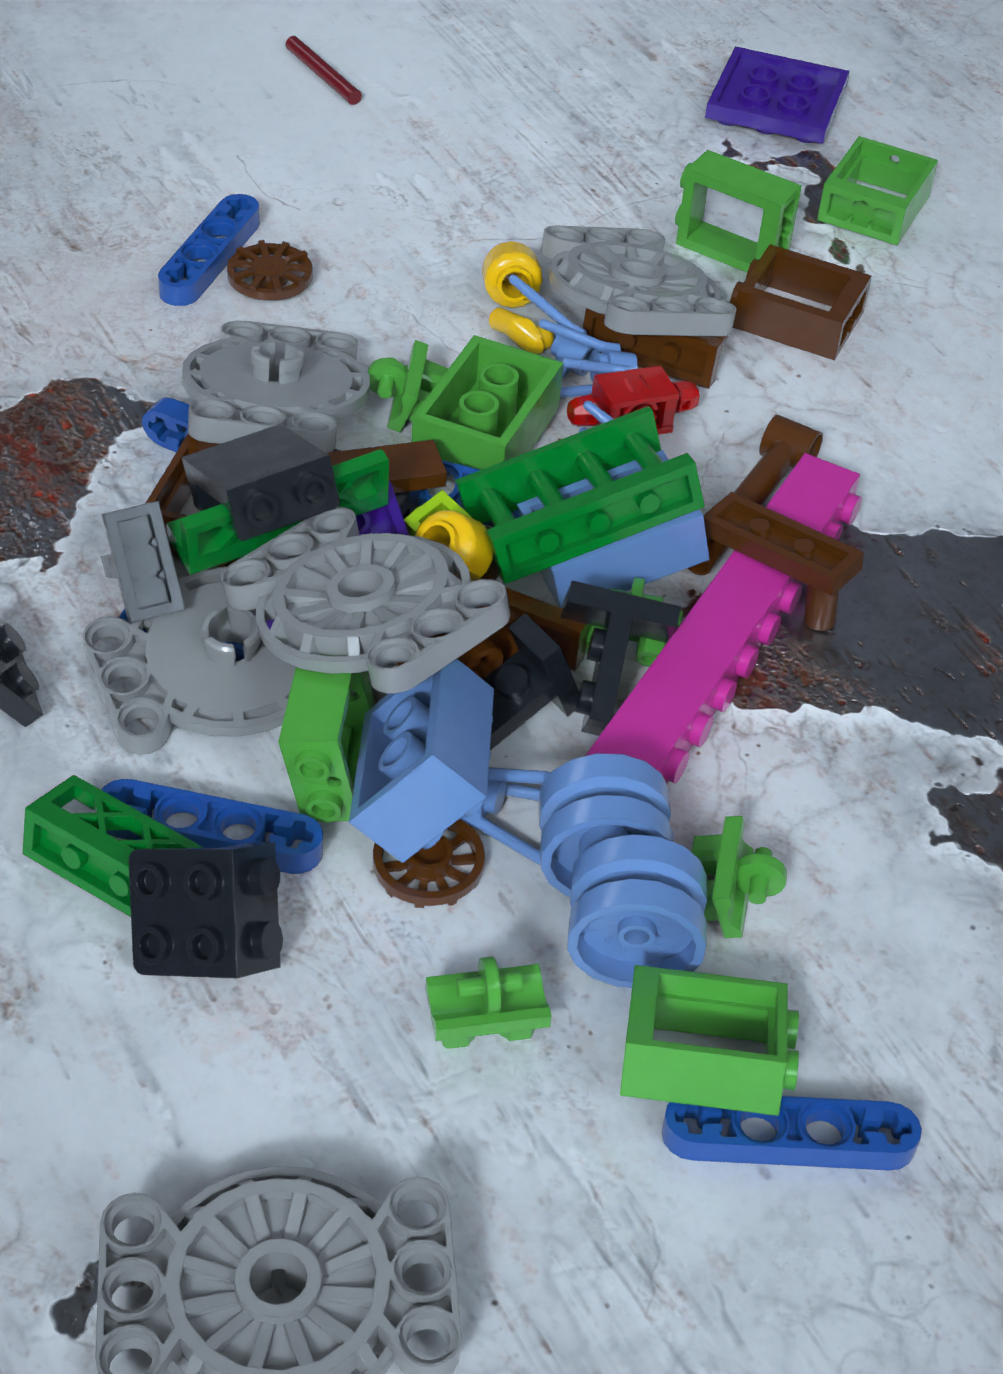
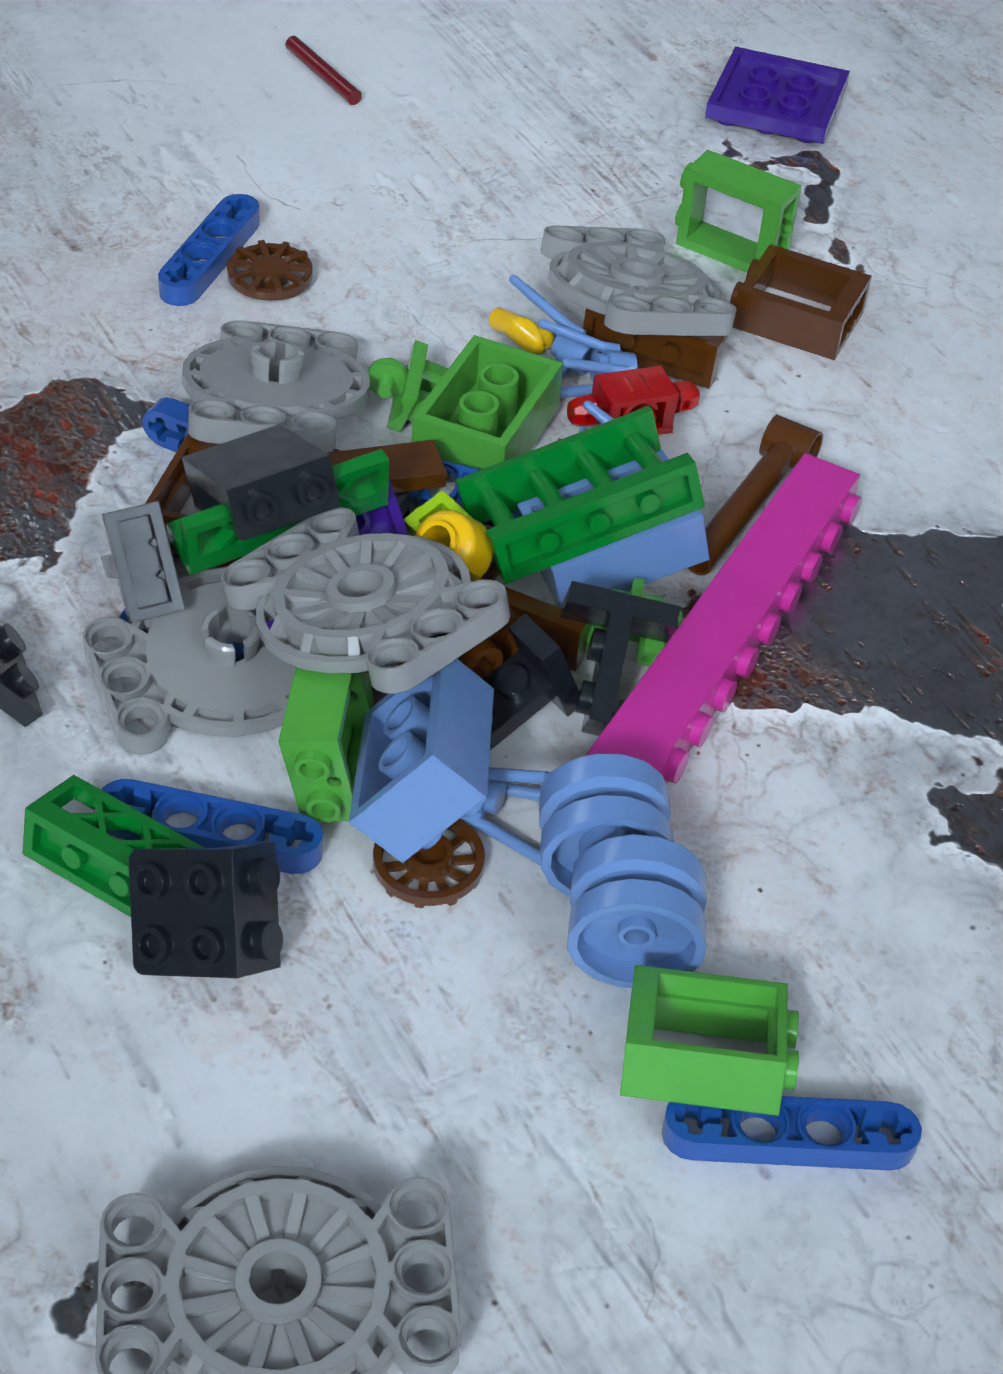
(487, 1003): bright green hips -> none
(508, 260): yellow head -> none
(738, 875): bright green hips -> none
(789, 548): reddish brown piece -> none
(871, 210): bright green window -> none

